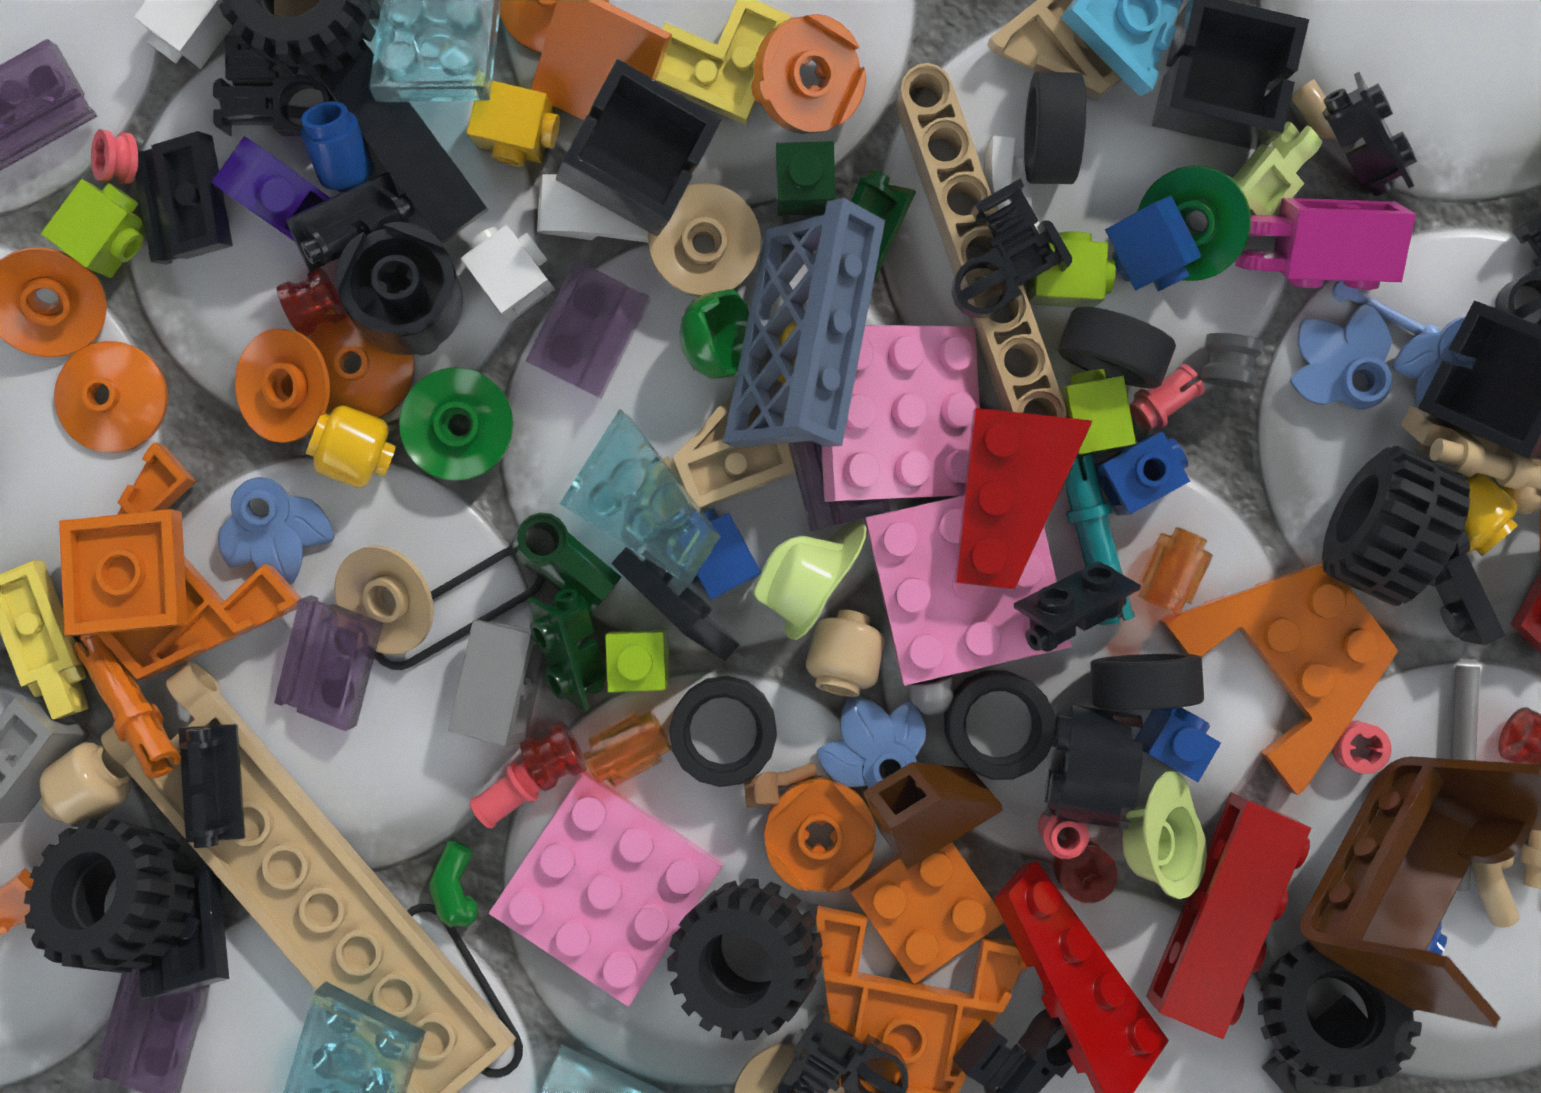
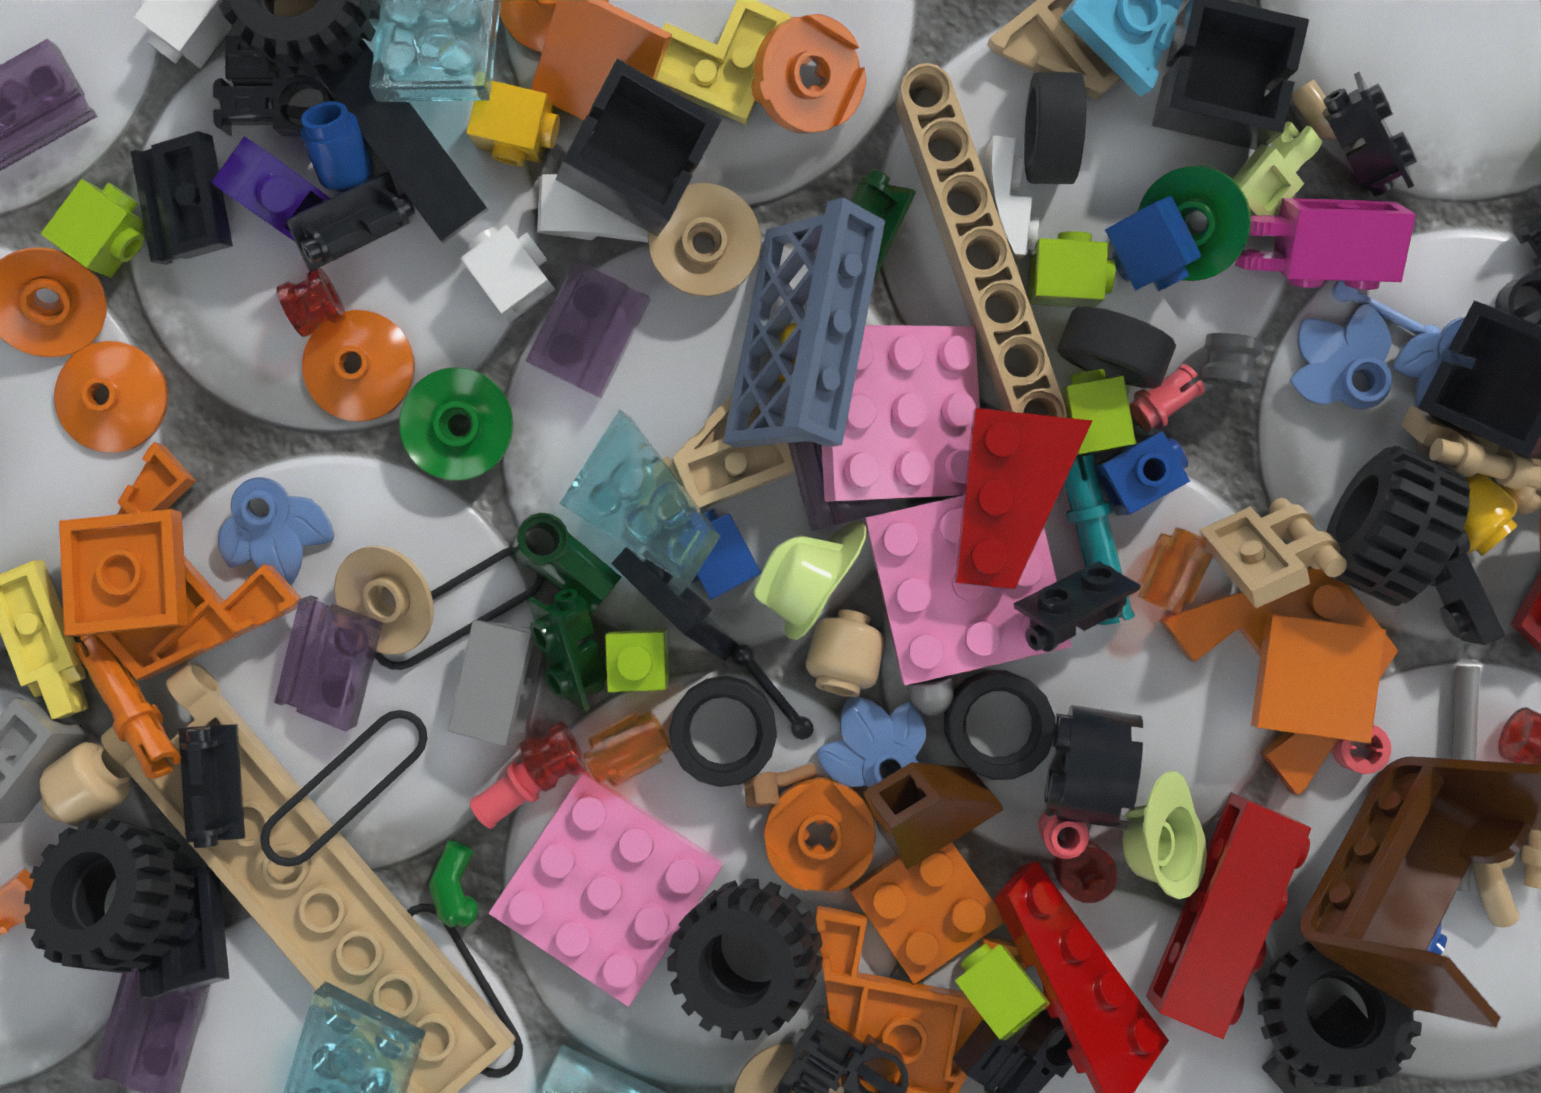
(114, 156): coral bush -> none
(264, 838): none -> black piece
(282, 385): orange dish -> none
(350, 446): yellow head -> none
(389, 262): black brick -> none
(714, 333): green hair -> none
(801, 726): none -> black hinge
(804, 177): dark green brick -> none
(1000, 990): none -> lime brick
(1022, 250): black piece -> none
(1147, 681): black tyre -> none
(1178, 741): blue brick -> none
(1259, 560): none -> tan plate
(1318, 678): none -> orange tile

